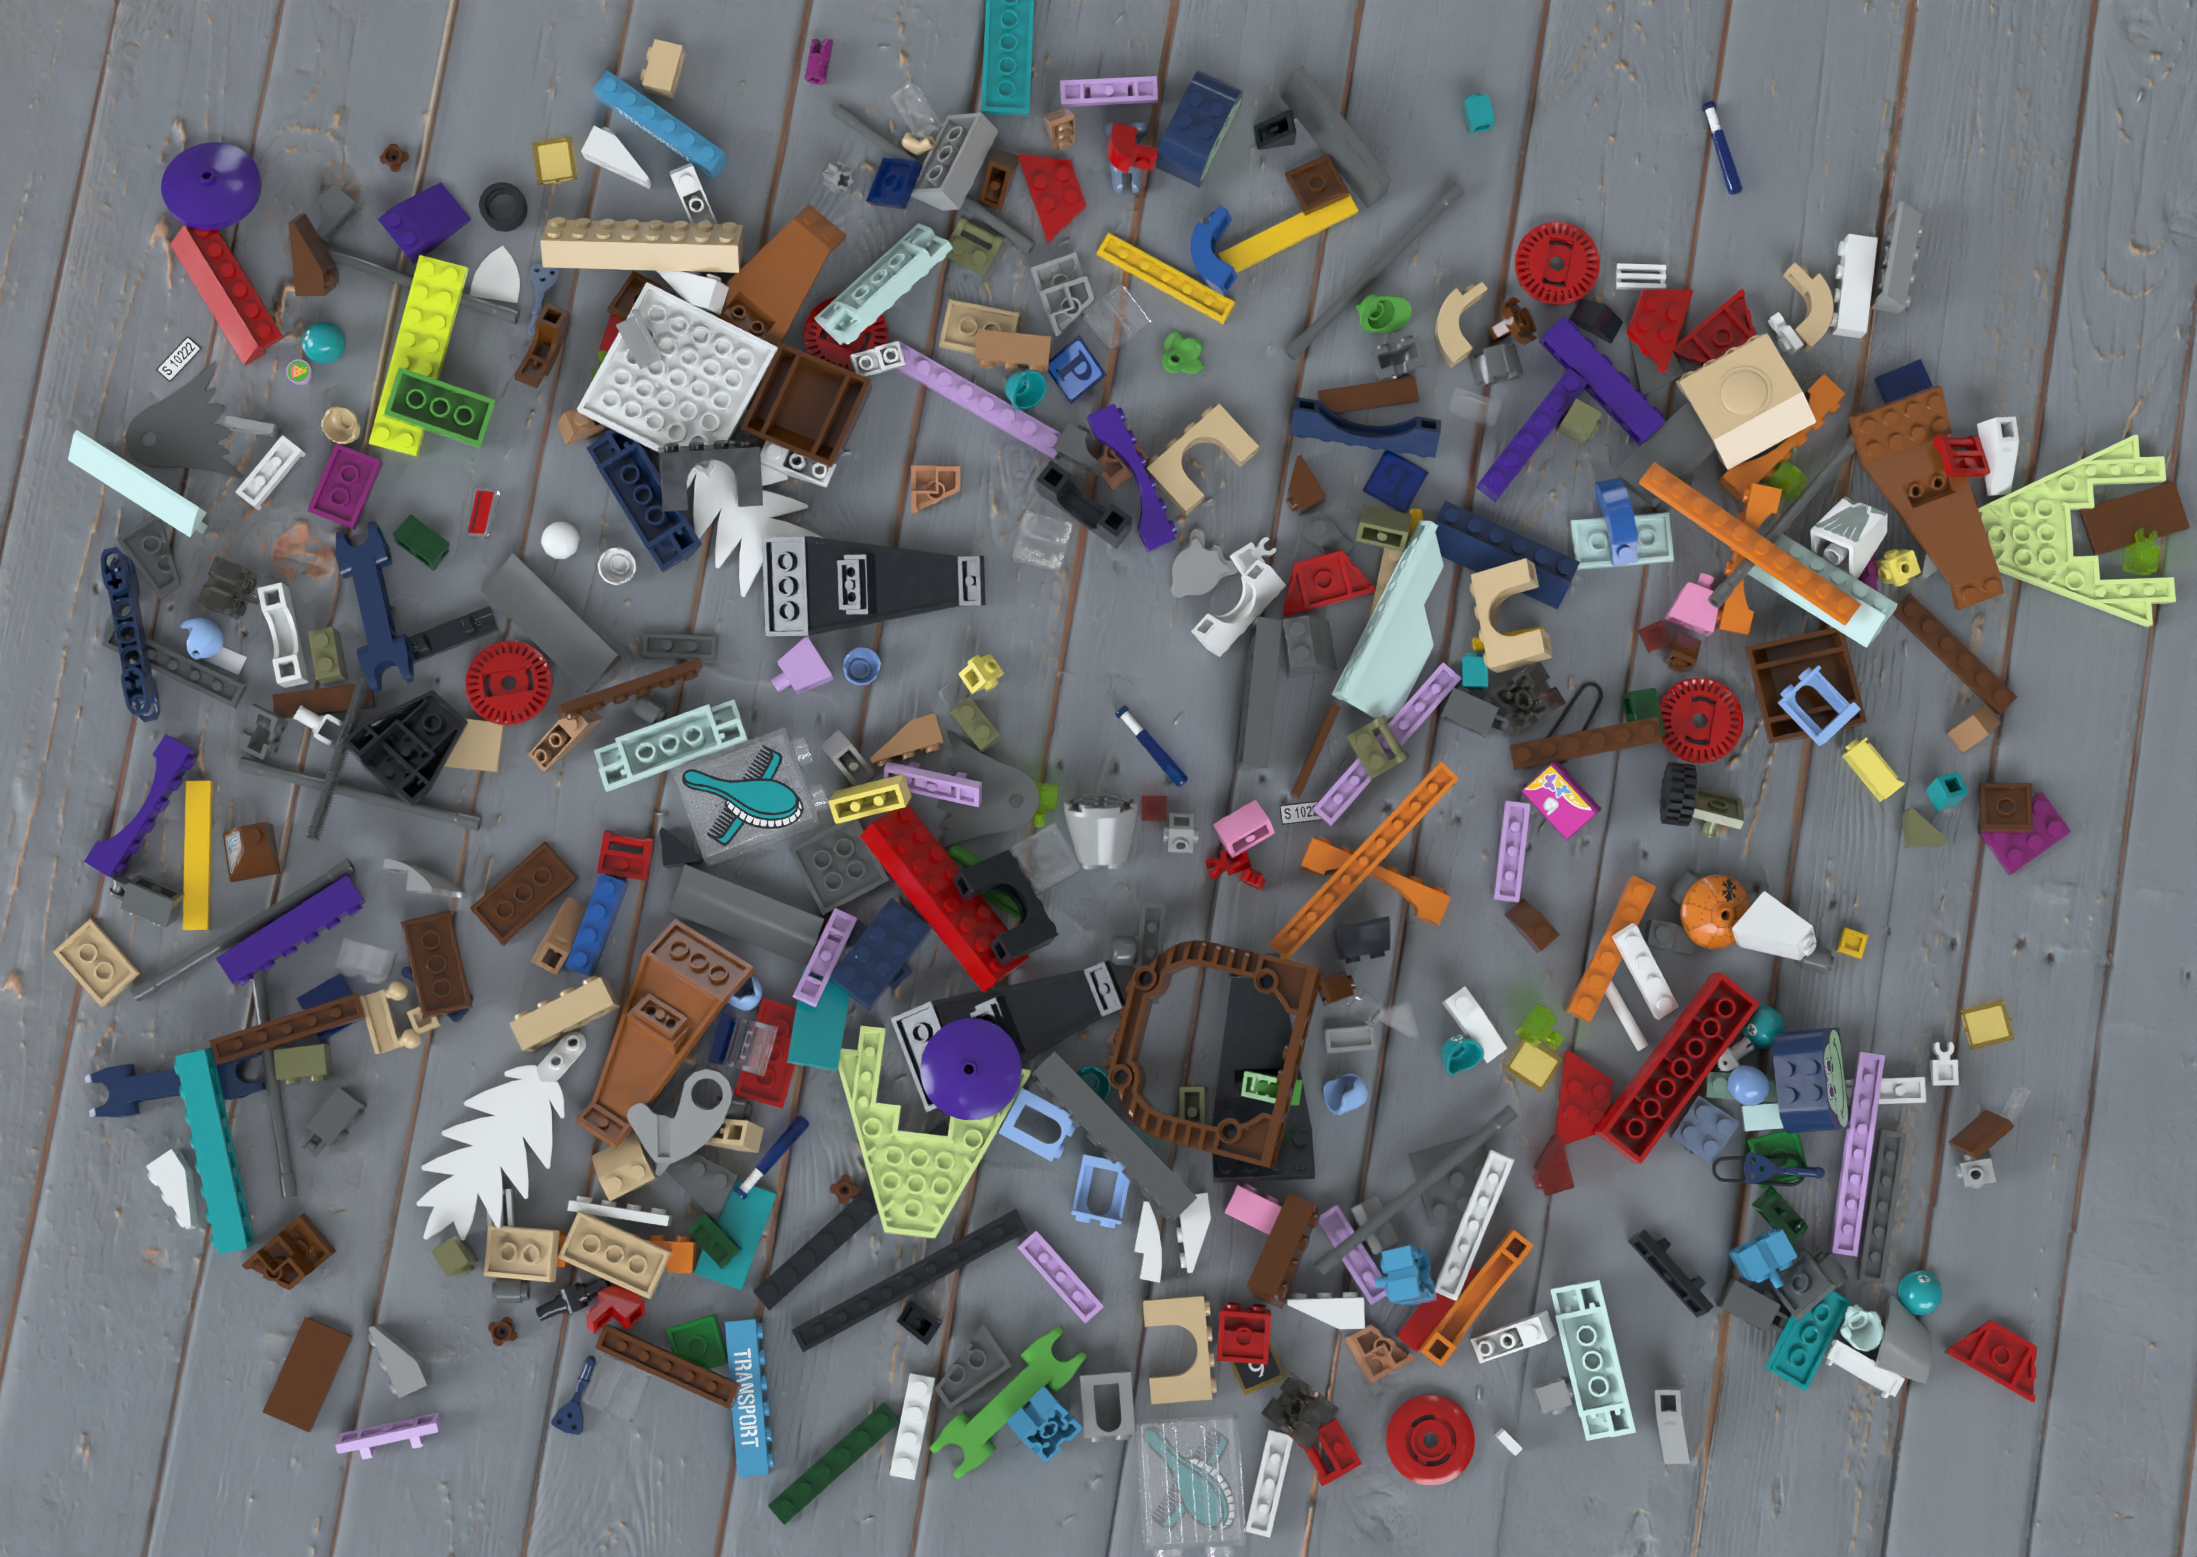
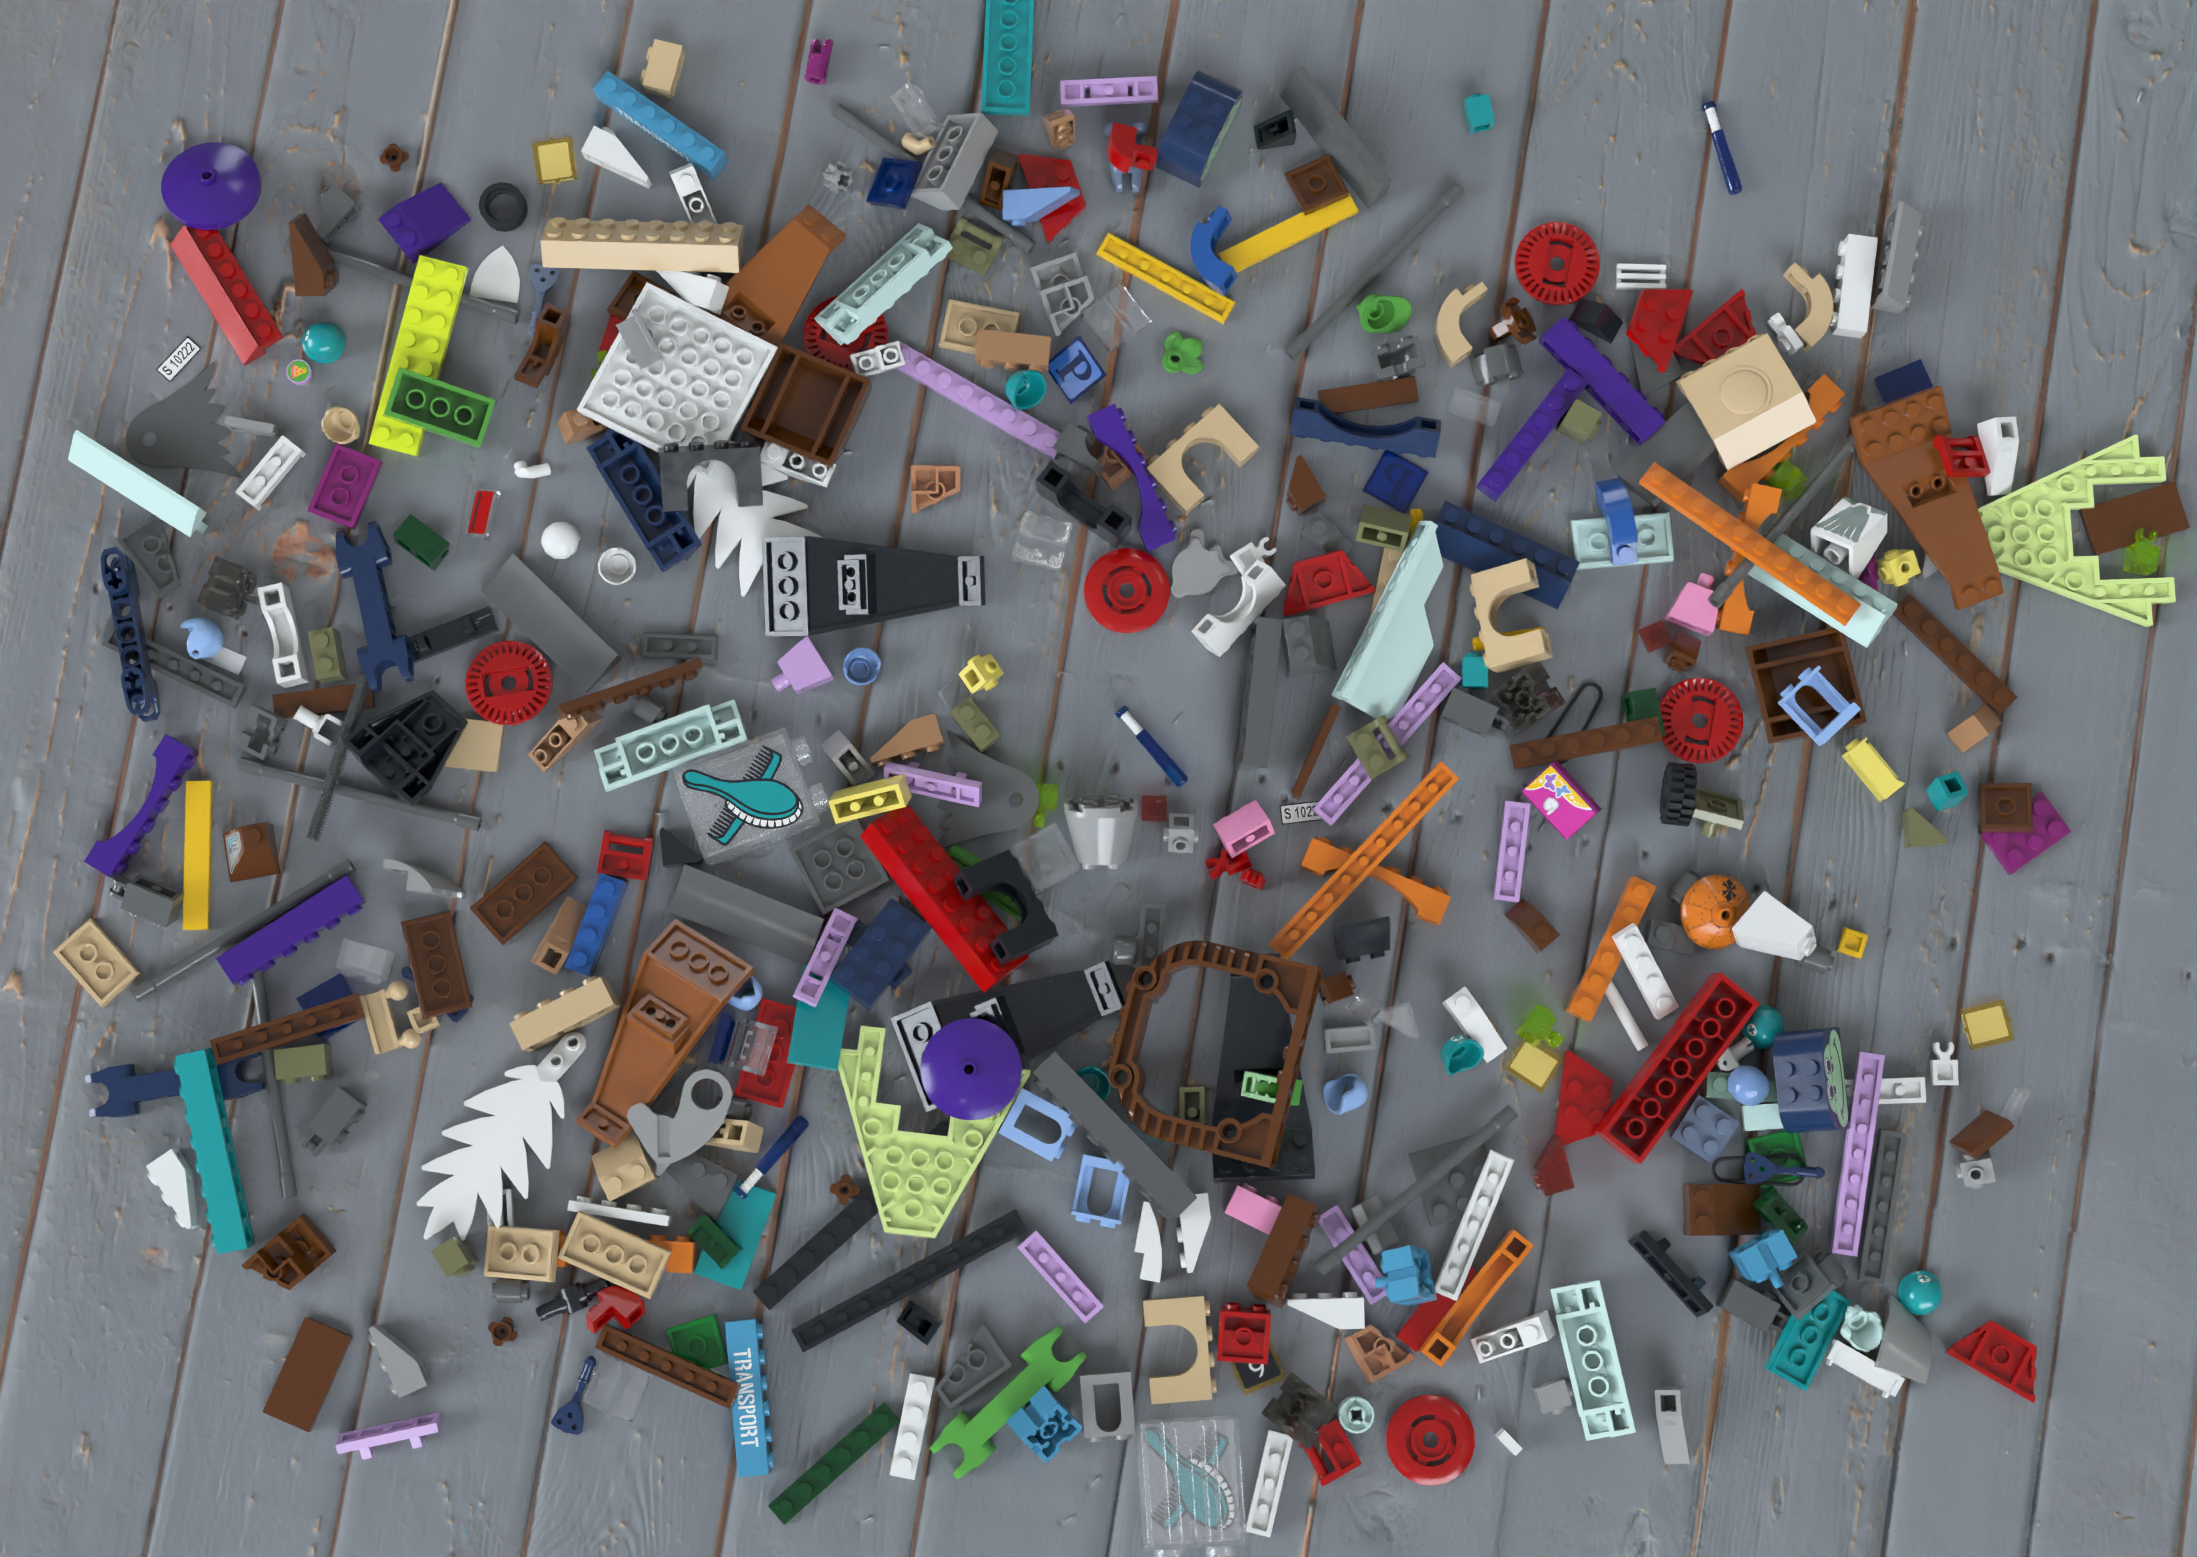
(536, 471): none -> white arm
(1033, 204): none -> medium blue slope
(1131, 613): none -> red piece
(1345, 1416): none -> light aqua wheel
(1720, 1209): none -> reddish brown slope

